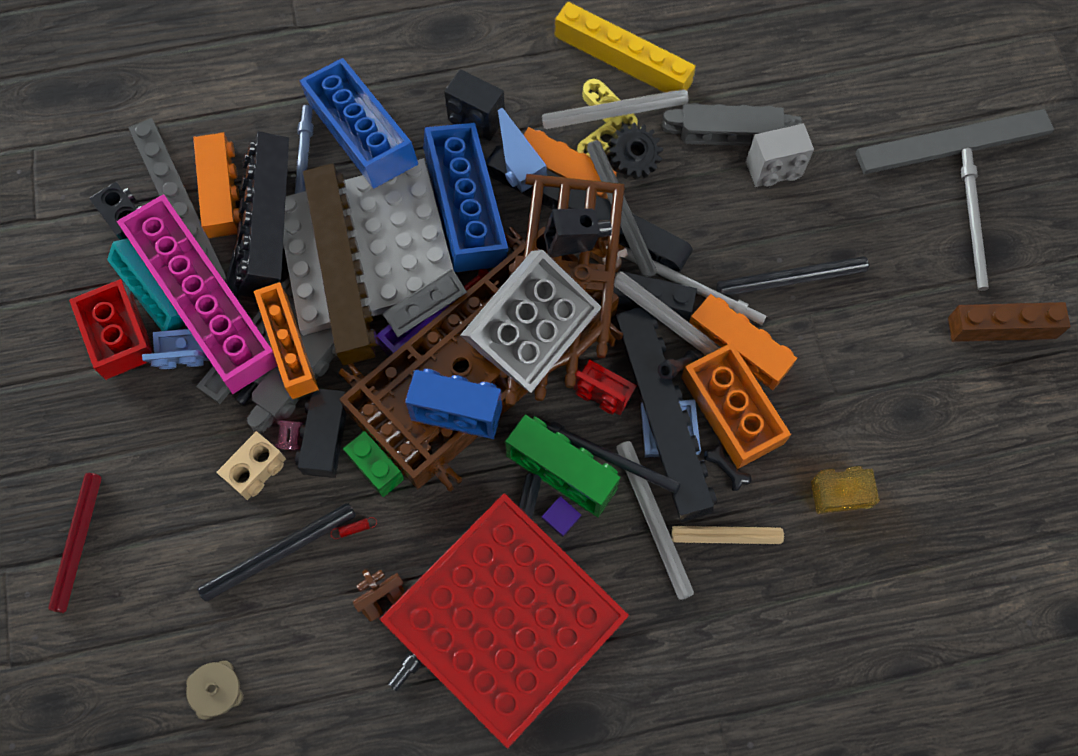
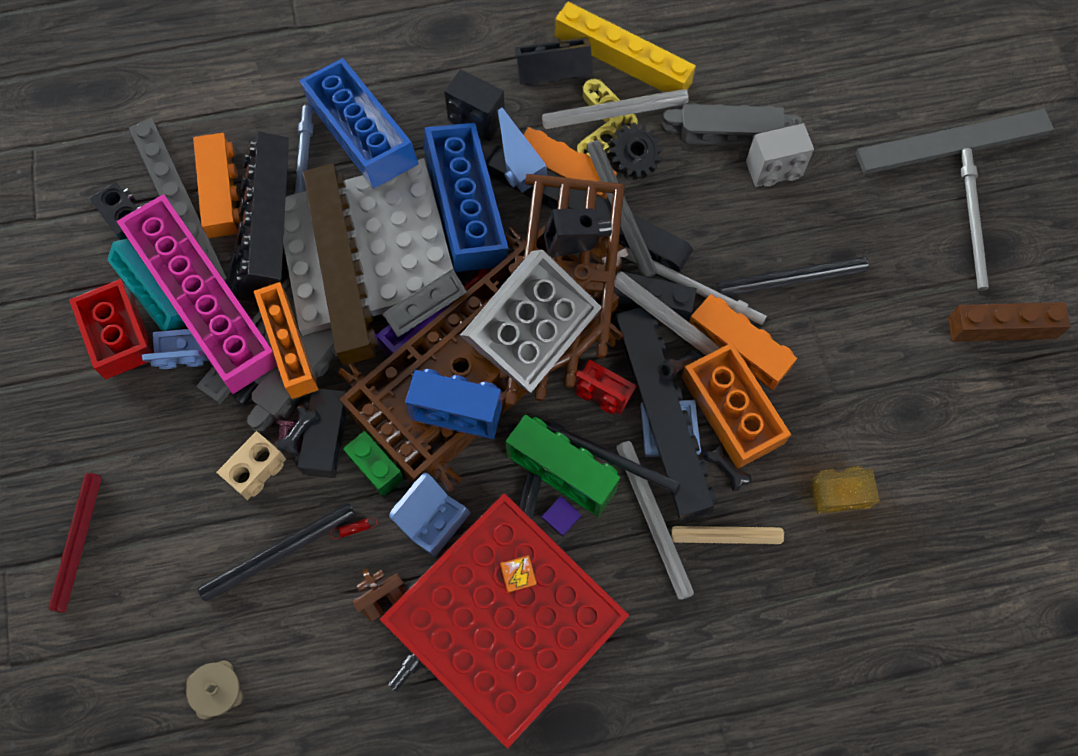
(289, 442): none -> black piece
(428, 515): none -> medium blue bracket
(518, 574): none -> tile
(554, 61): none -> black brick

